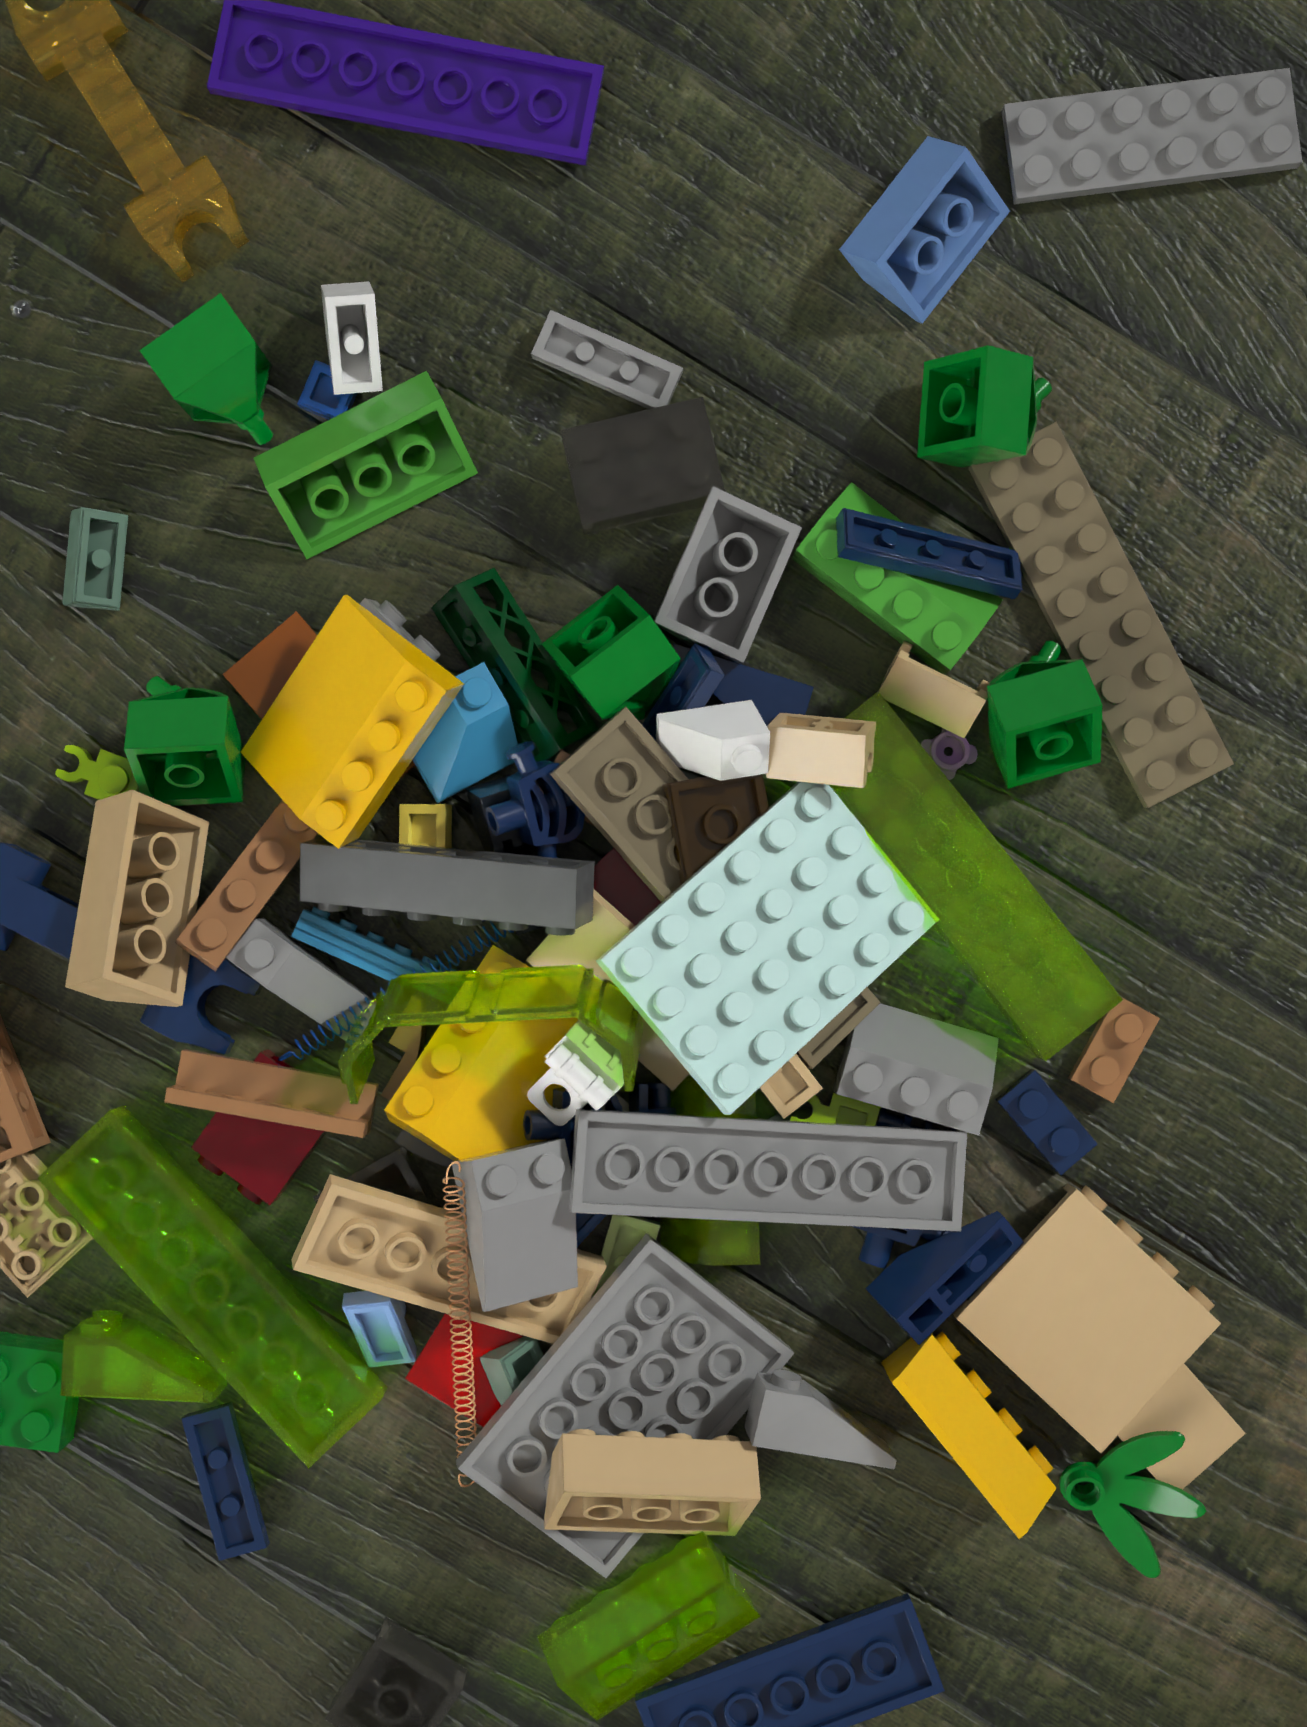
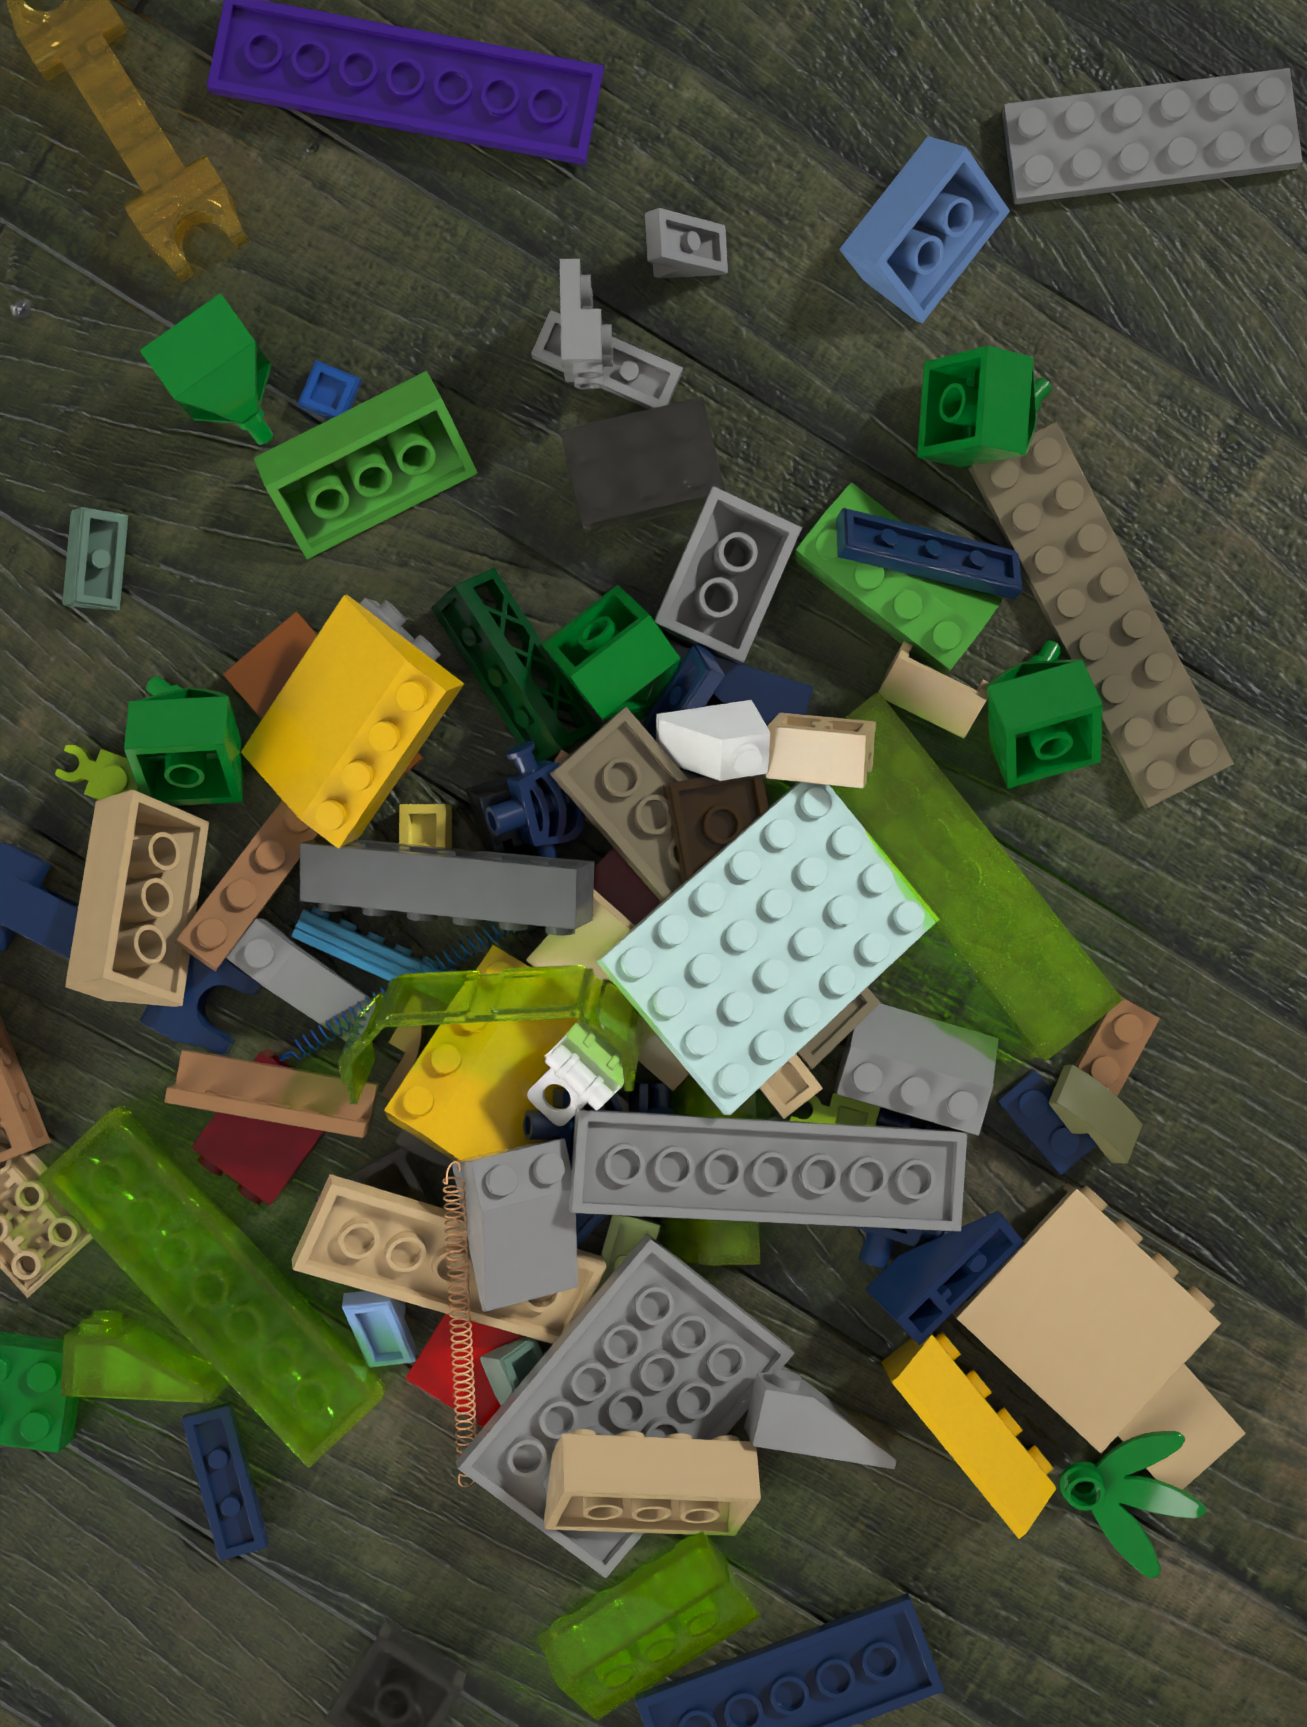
(352, 337): white slope -> none
(468, 738): dark azure slope -> none
(584, 339): none -> light grey plate
(684, 245): none -> light grey slope
(962, 752): medium lavender plate -> none
(1093, 1109): none -> olive slope

